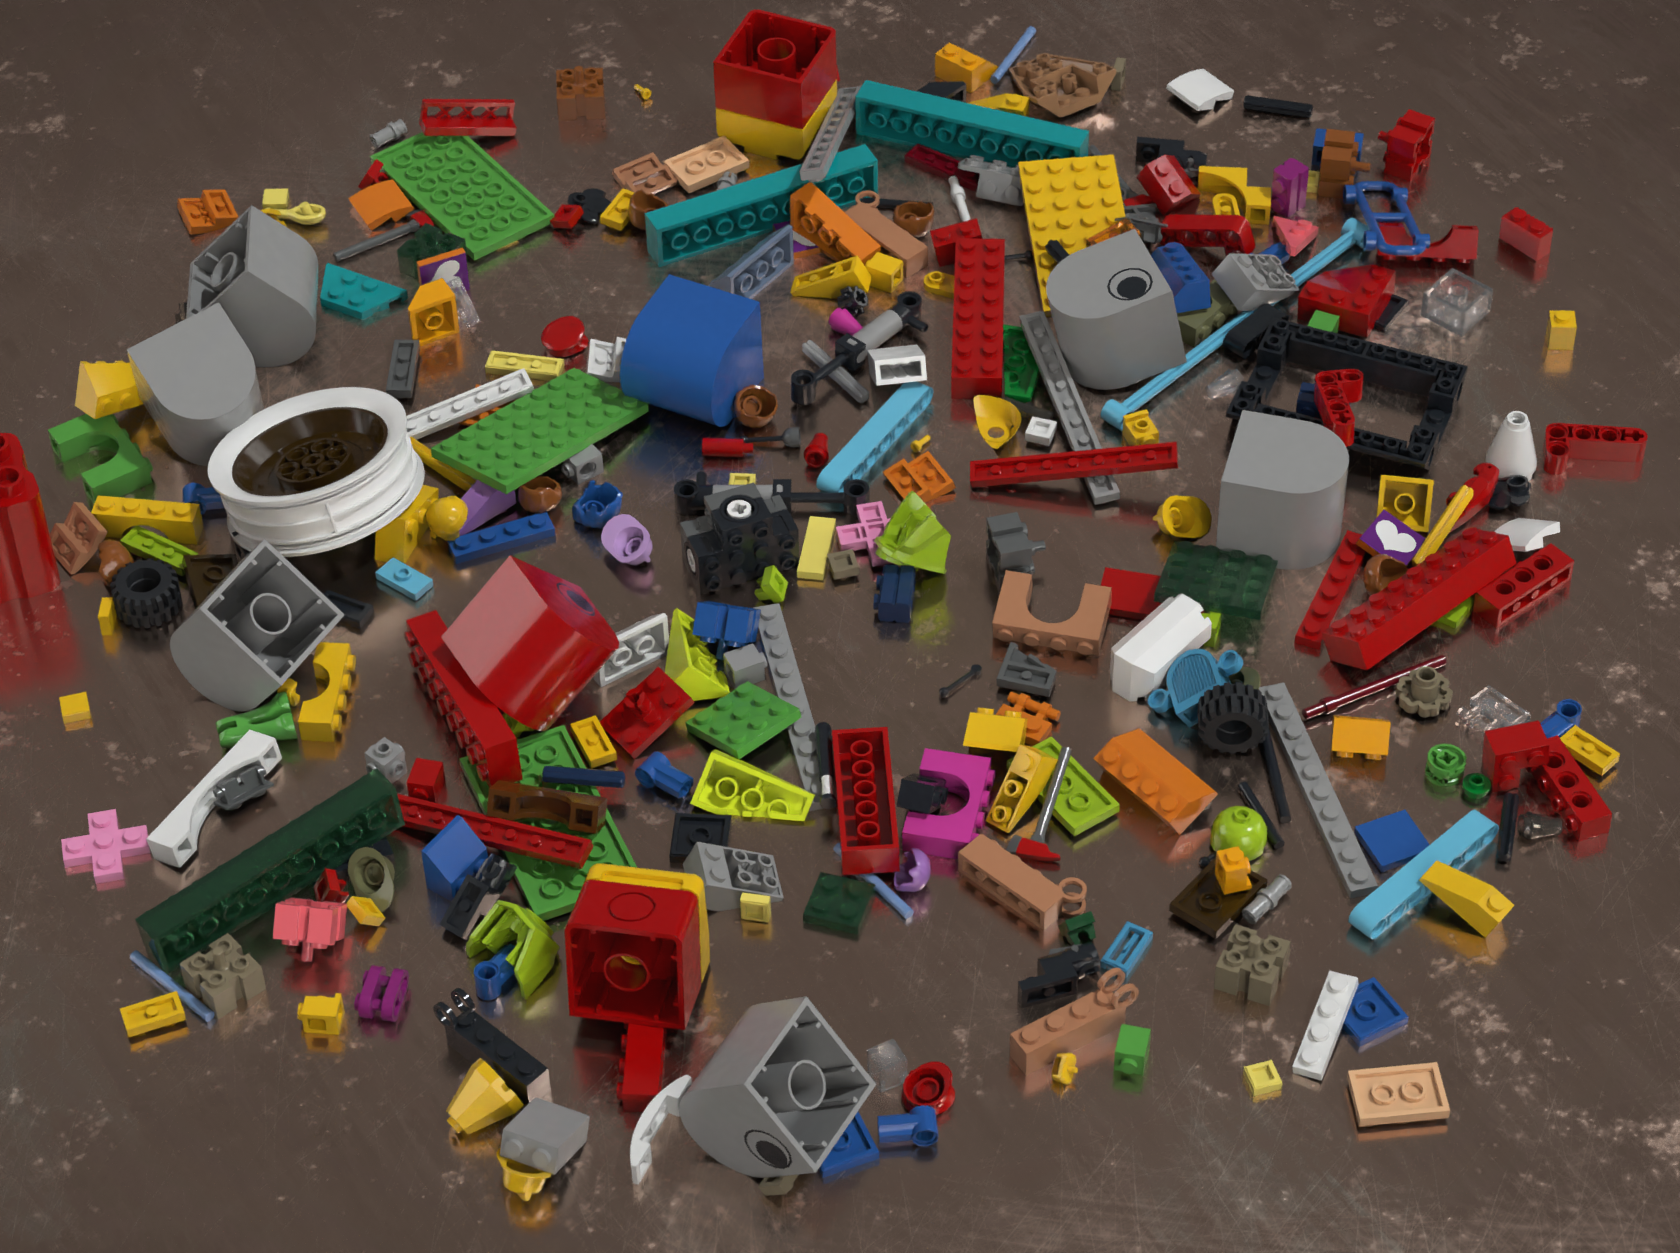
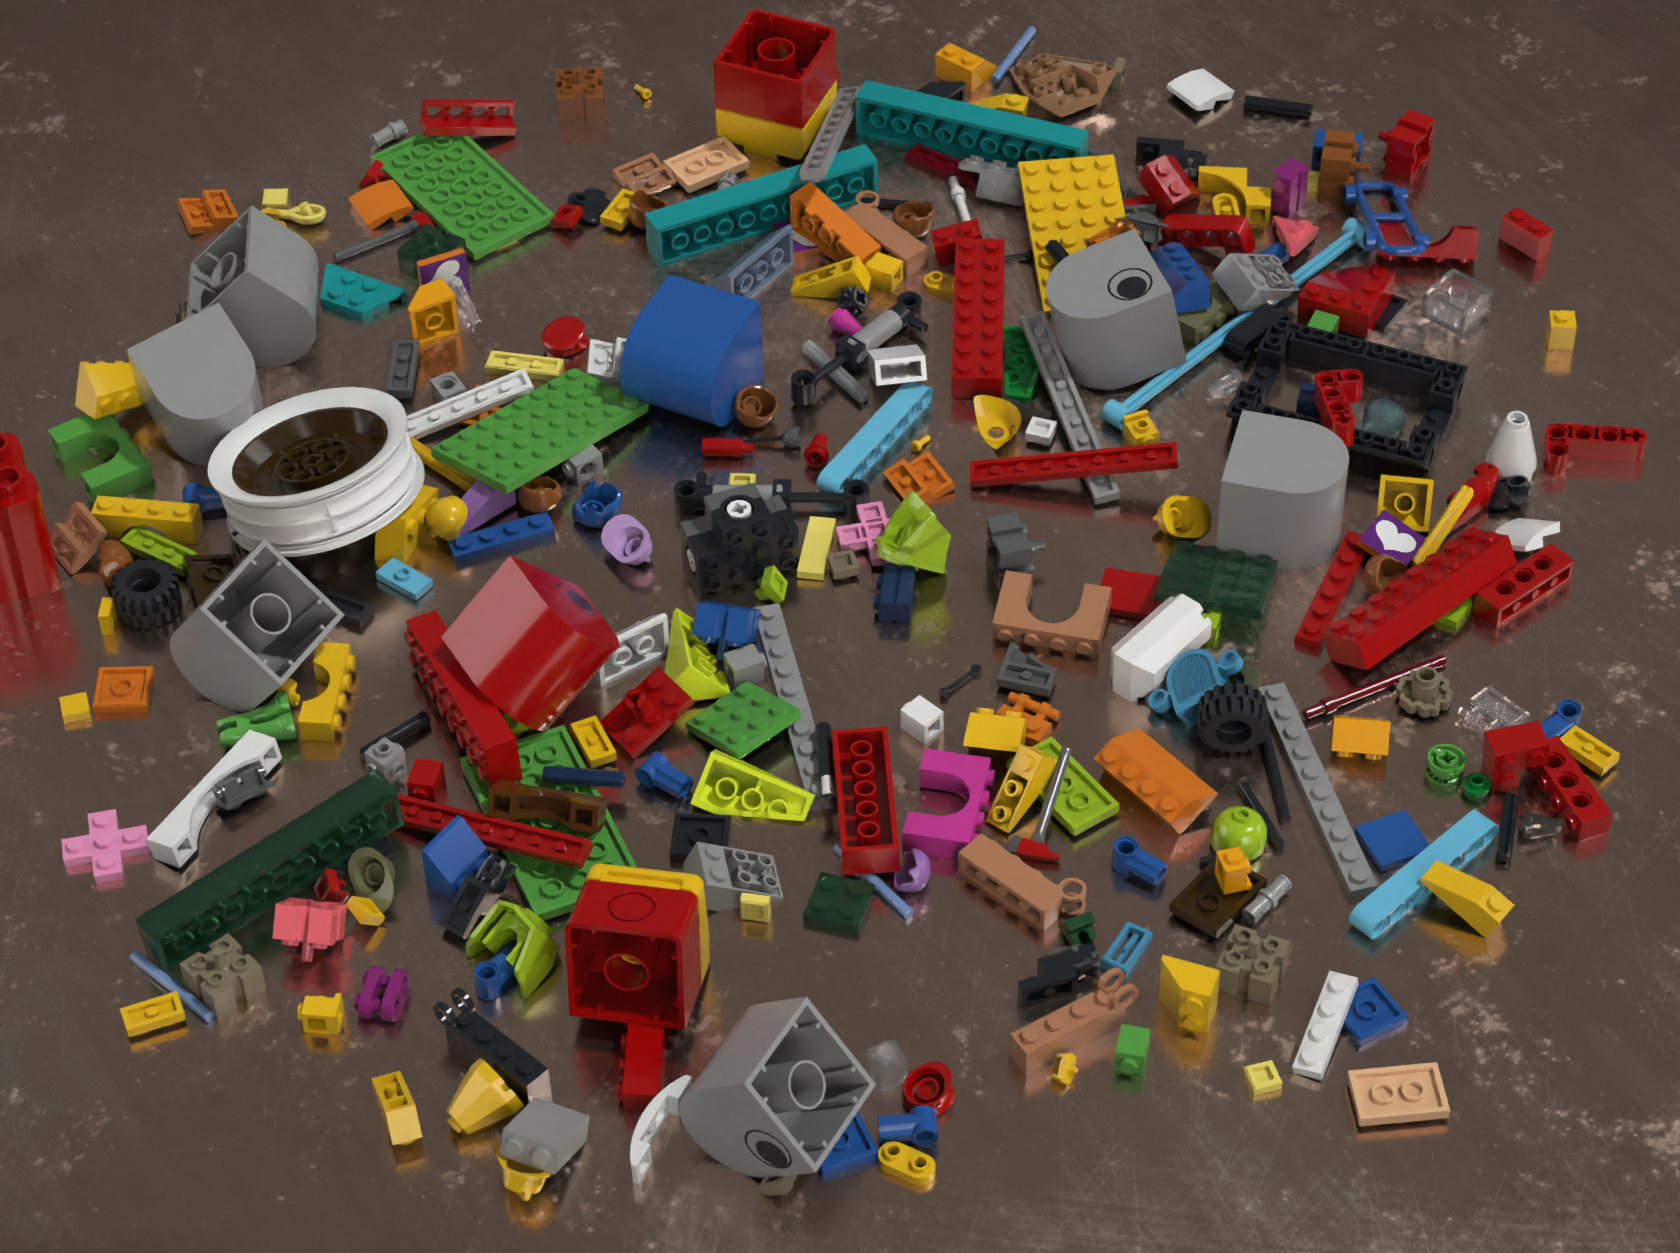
(123, 689): none -> orange tile
(397, 1108): none -> yellow slope
(401, 731): none -> black axle
(446, 387): none -> light grey brick
(904, 1163): none -> yellow plate
(921, 719): none -> white brick
(922, 793): black brick -> none
(1129, 858): none -> blue piece
(1189, 992): none -> yellow slope
(1383, 417): none -> clear light blue hair

